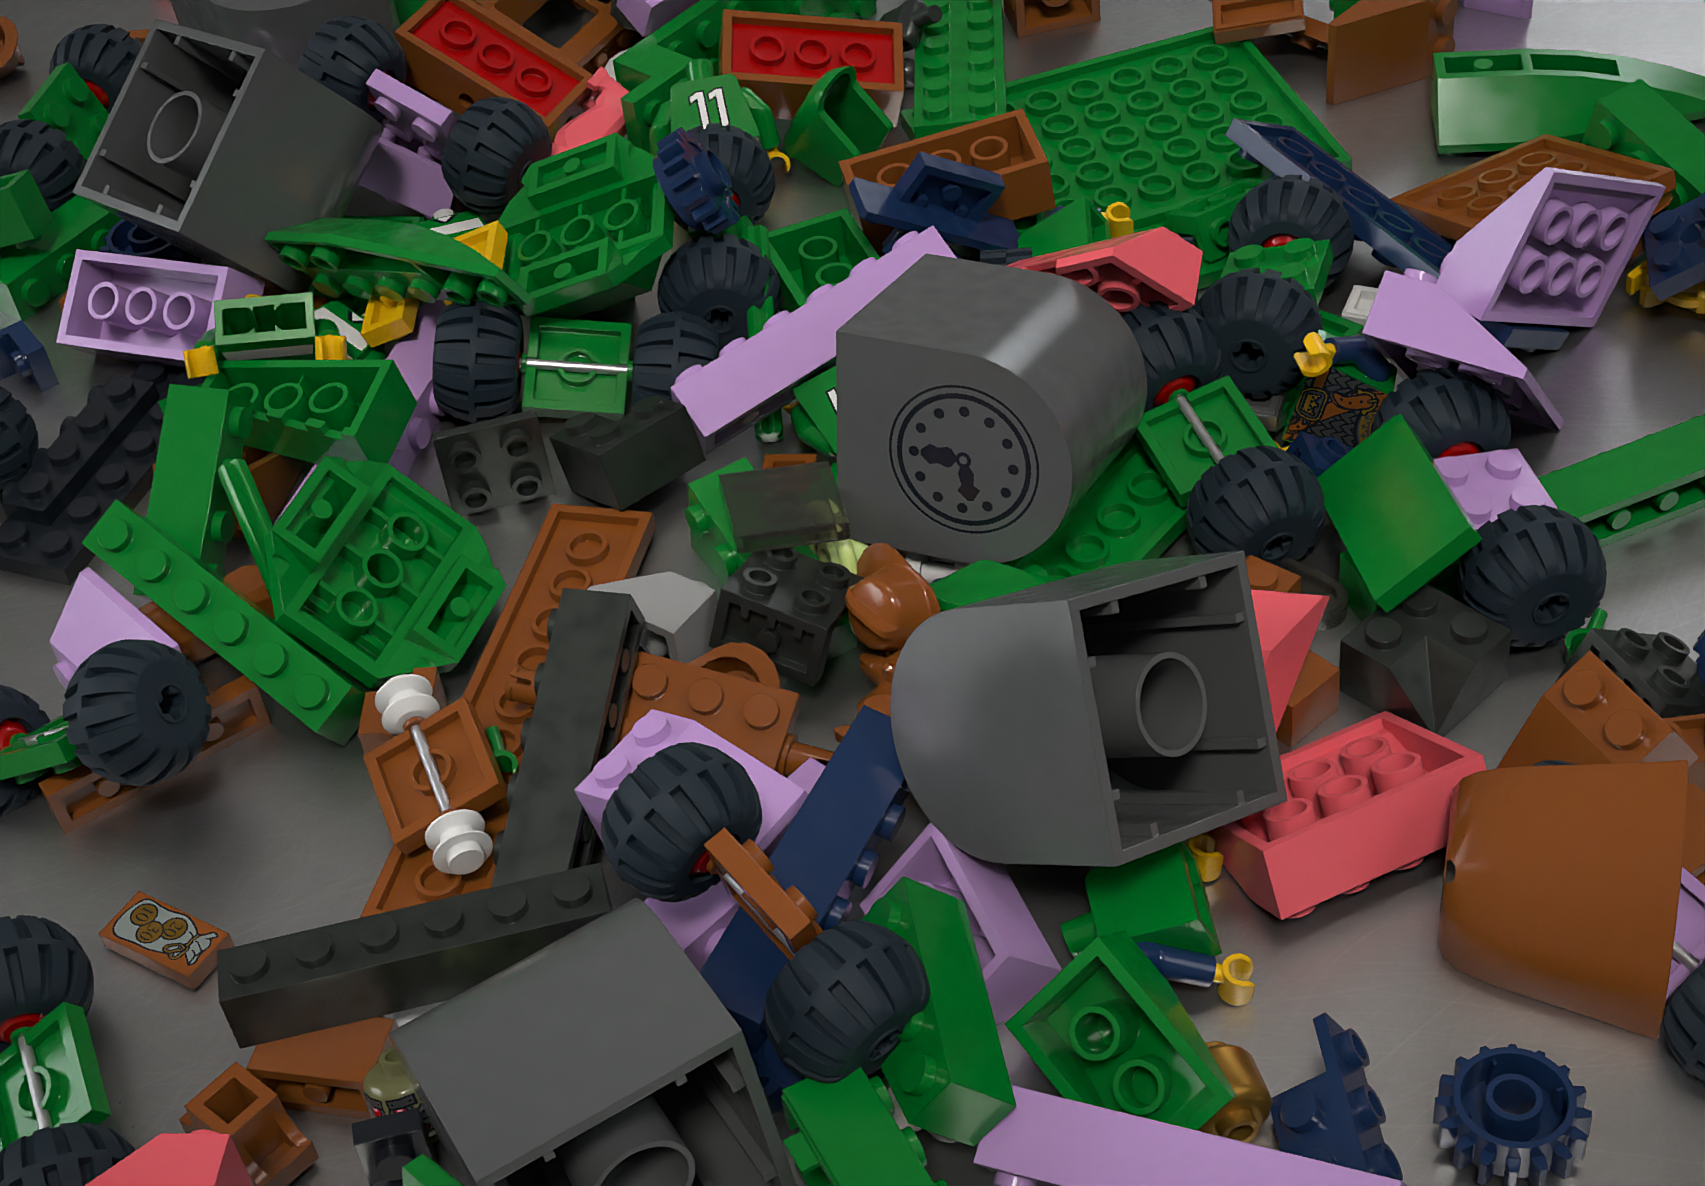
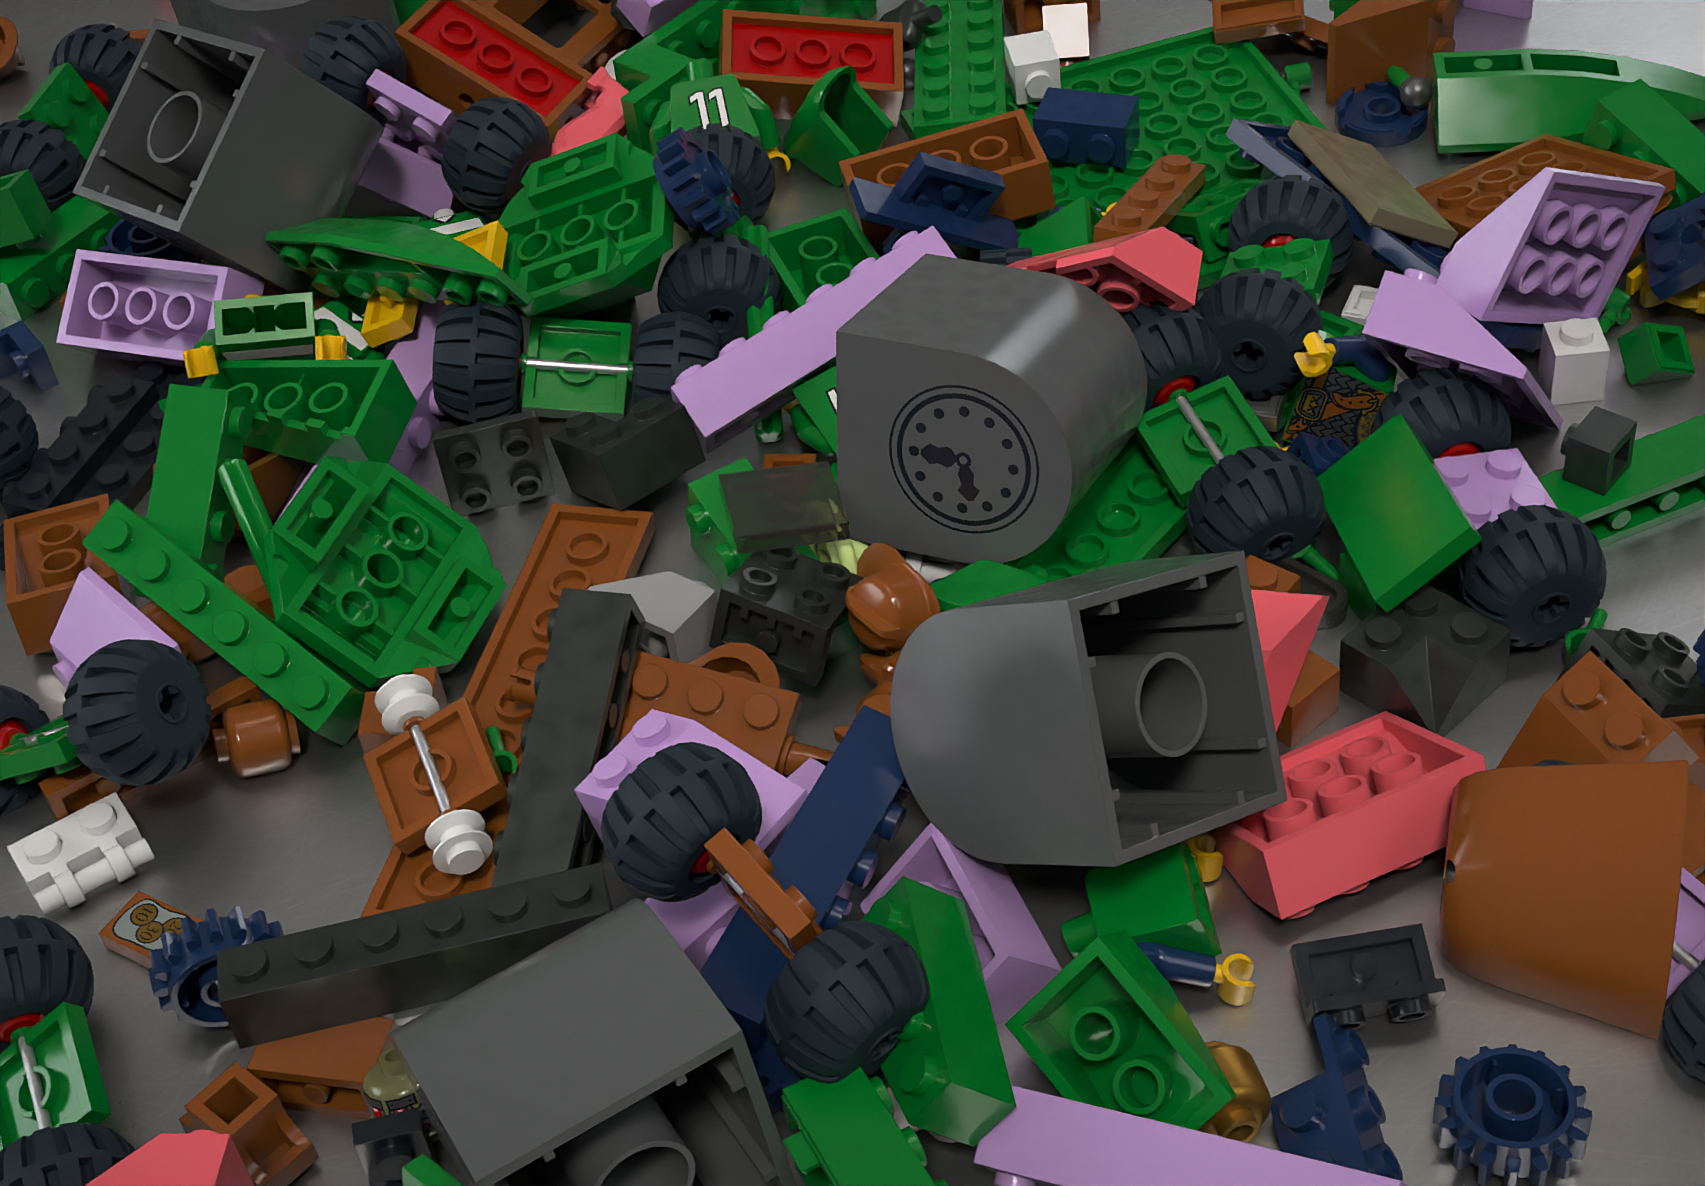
(43, 563): none -> dark orange slope
(80, 854): none -> white plate
(186, 967): none -> dark blue gear
(256, 738): none -> dark orange head
(1031, 65): none -> white brick
(1068, 31): none -> slope
(1087, 126): none -> dark blue brick
(1153, 198): none -> dark orange plate
(1299, 77): none -> green hand
(1313, 558): none -> green hand
(1360, 117): none -> dark blue tile
(1367, 976): none -> black bracket
(1372, 185): none -> dark tan tile
(1414, 91): none -> flat silver piece
(1573, 361): none -> white brick
(1598, 450): none -> pearl dark grey plate
(1615, 310): none -> green hand
(1655, 354): none -> green slope

